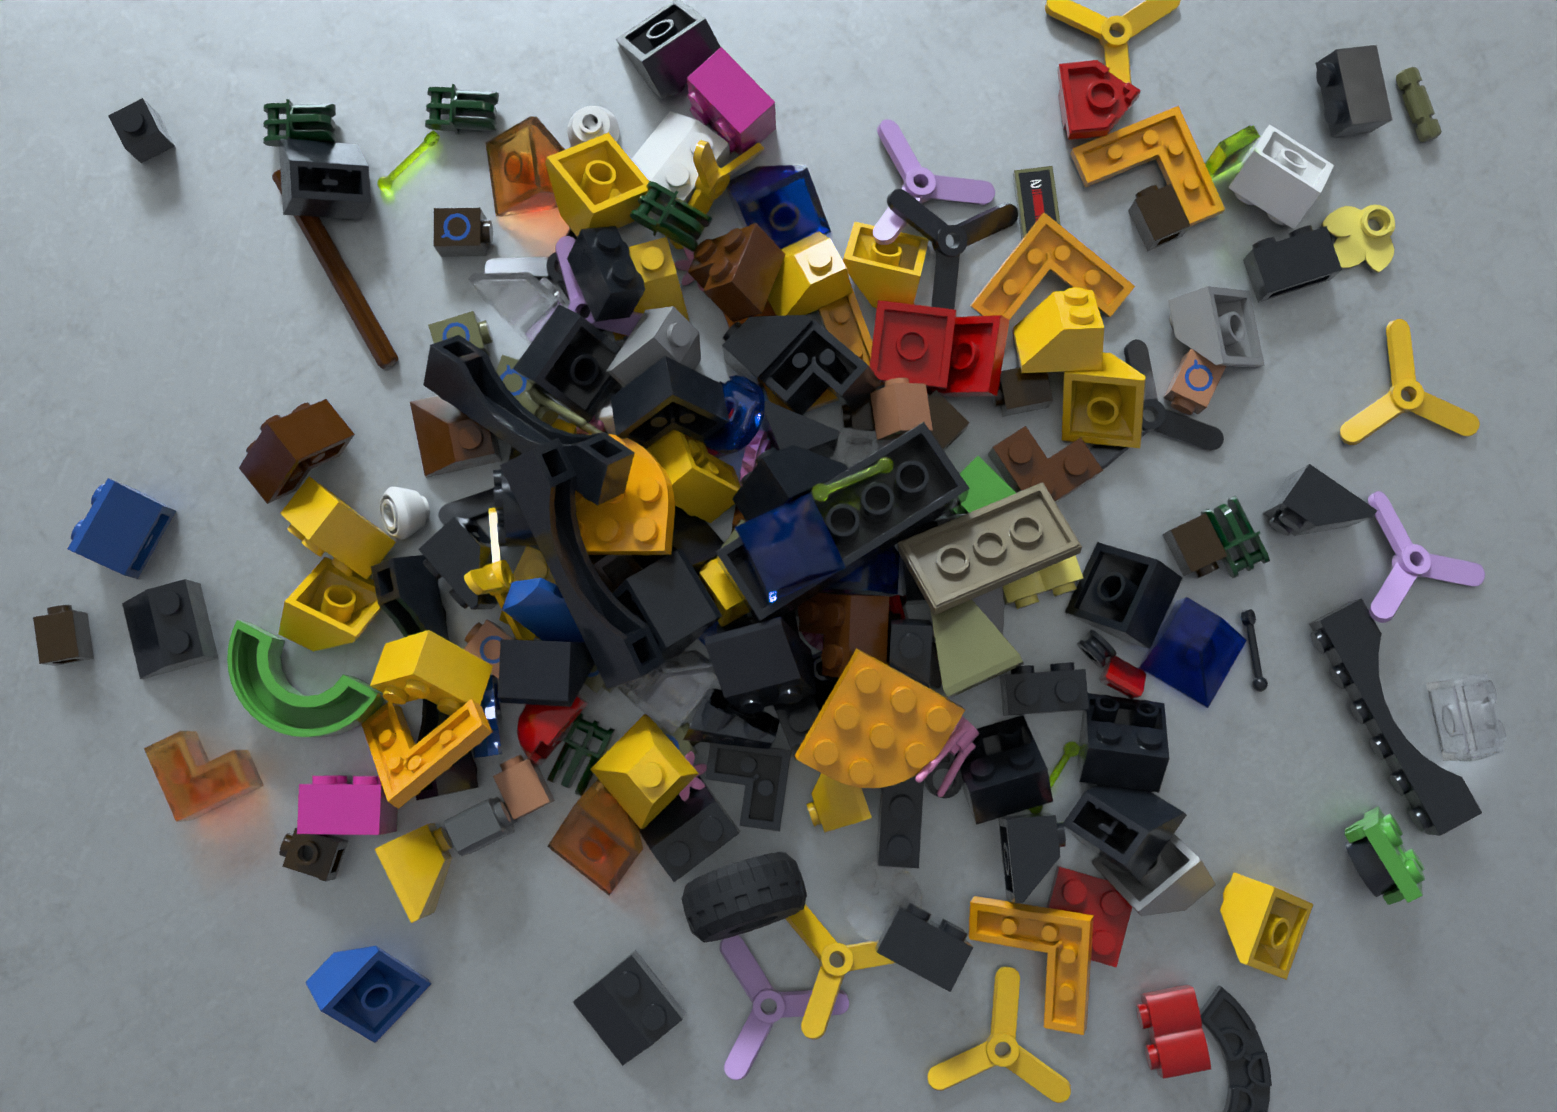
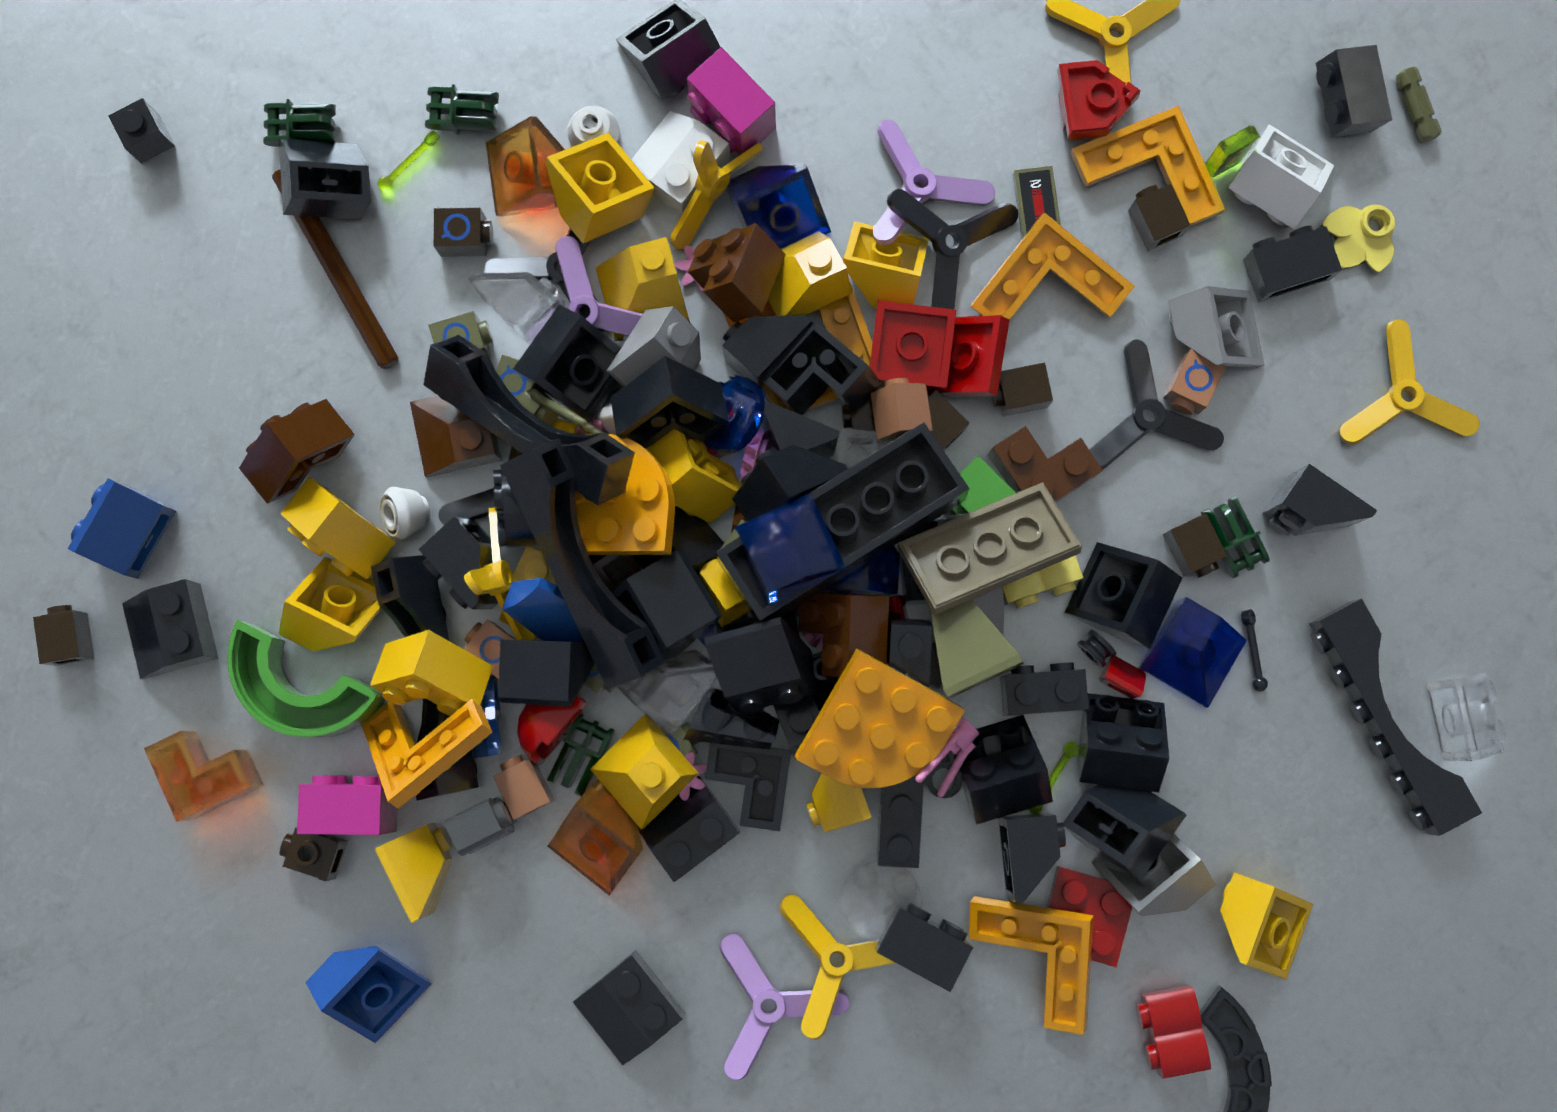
(606, 273): black brick -> none
(677, 221): dark green arm -> none
(743, 896): black tyre -> none
(820, 491): clear neon green hinge -> none
(1016, 1059): yellow piece -> none
(1061, 334): yellow slope -> none
(1104, 404): yellow slope -> none
(1382, 859): bright green piece -> none
(1412, 562): lavender piece -> none

